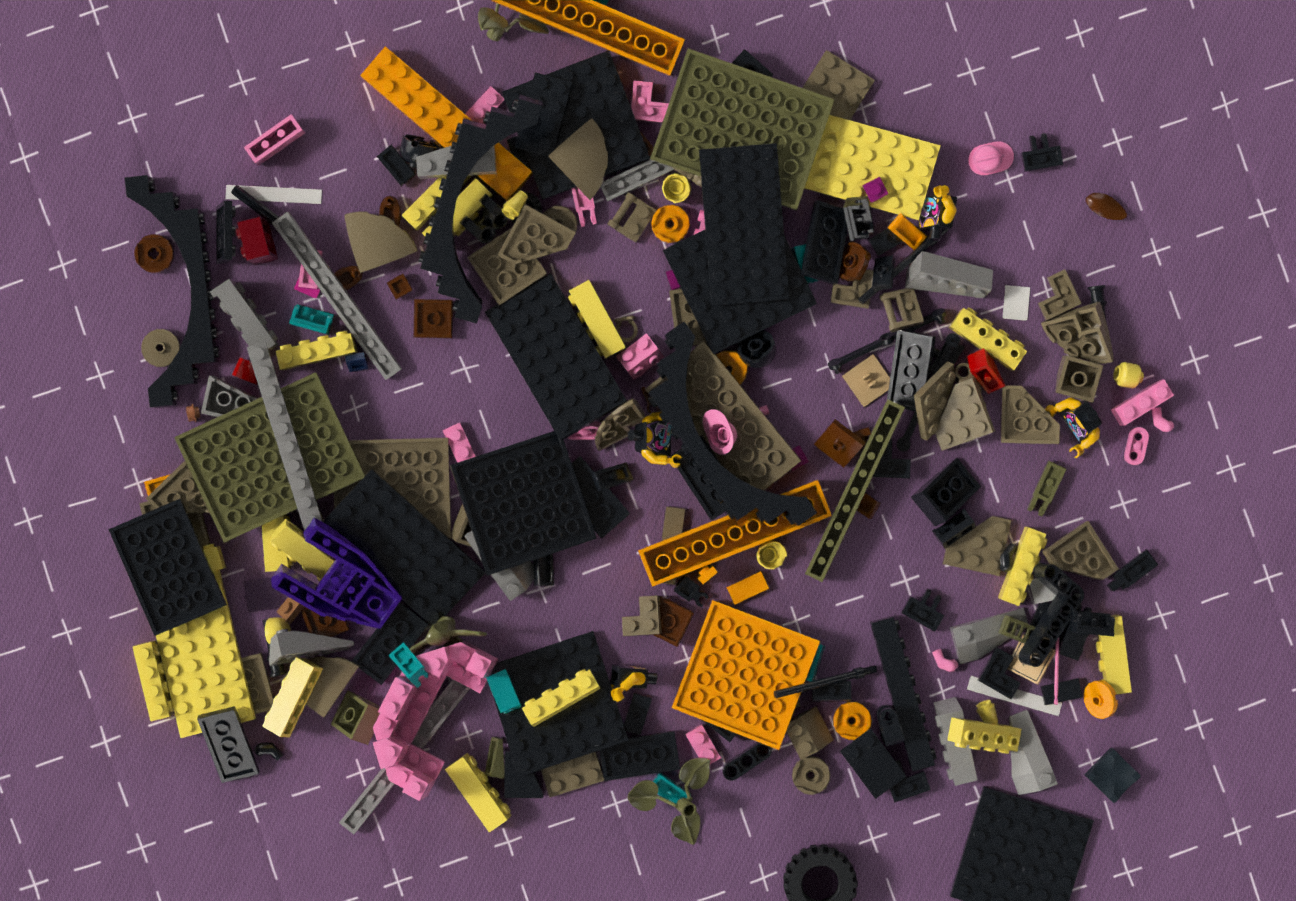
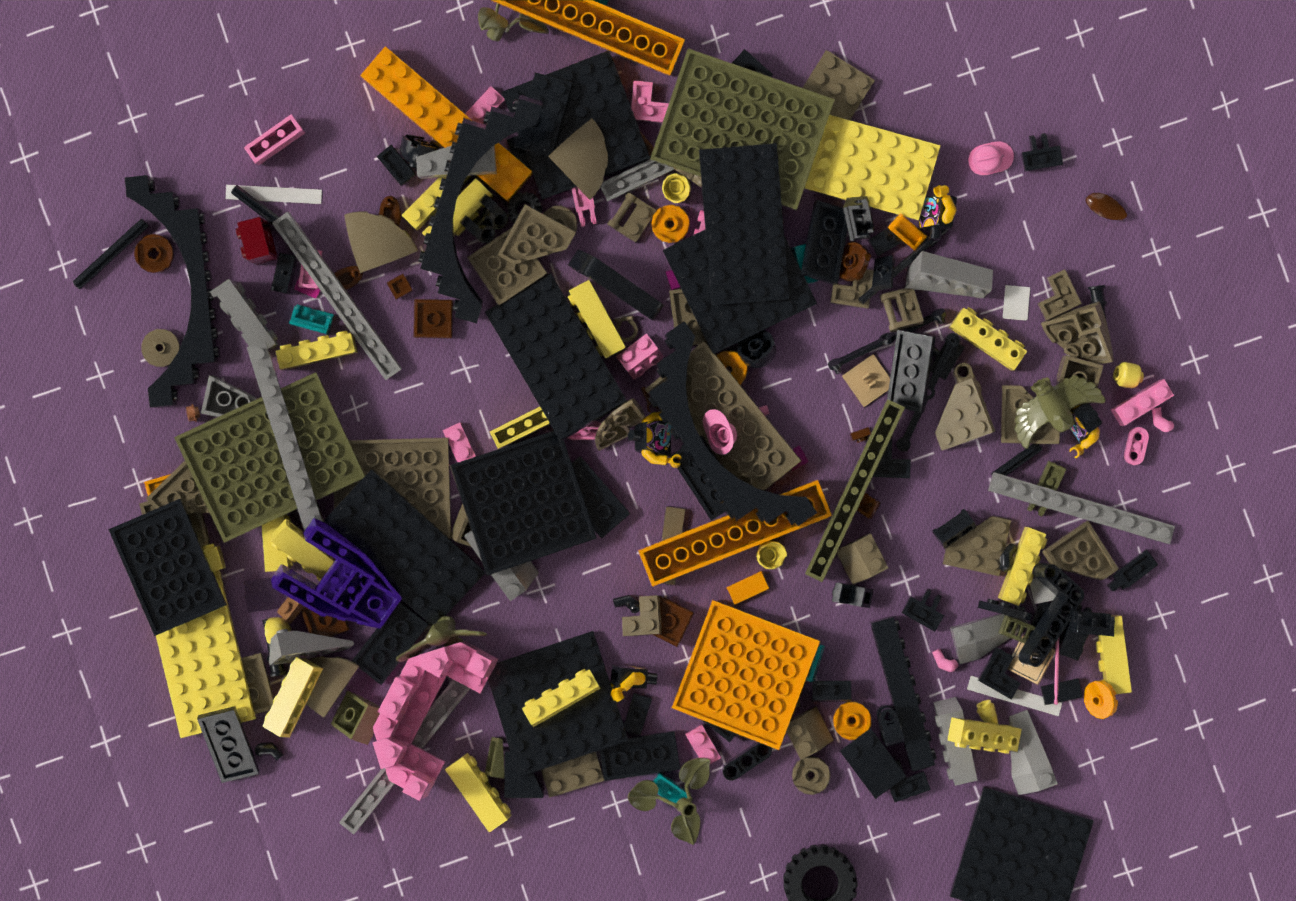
(110, 254): none -> black axle
(153, 680): light yellow brick -> none
(225, 232): black plate -> none
(245, 371): red slope -> none
(284, 273): none -> black hinge
(356, 362): dark blue plate -> none
(408, 664): teal hinge -> none
(503, 691): teal hinge -> none
(514, 205): light yellow cone -> none
(519, 427): none -> light yellow brick
(544, 571): black plate -> none
(612, 476): black plate -> none
(616, 284): none -> black beam
(629, 601): none -> black arm
(689, 589): black plate -> none
(706, 573): light orange plate -> none
(839, 443): reddish brown plate -> none
(852, 595): none -> black brick
(856, 673): black bar -> none
(861, 559): none -> dark tan slope
(875, 189): magenta plate -> none
(933, 398): dark tan plate -> none
(945, 492): black slope -> none
(985, 371): red slope -> none
(1005, 608): none -> black plate
(1019, 460): none -> black axle
(1054, 406): none -> olive animal
(1081, 508): none -> light grey plate
(1112, 775): black brick -> none

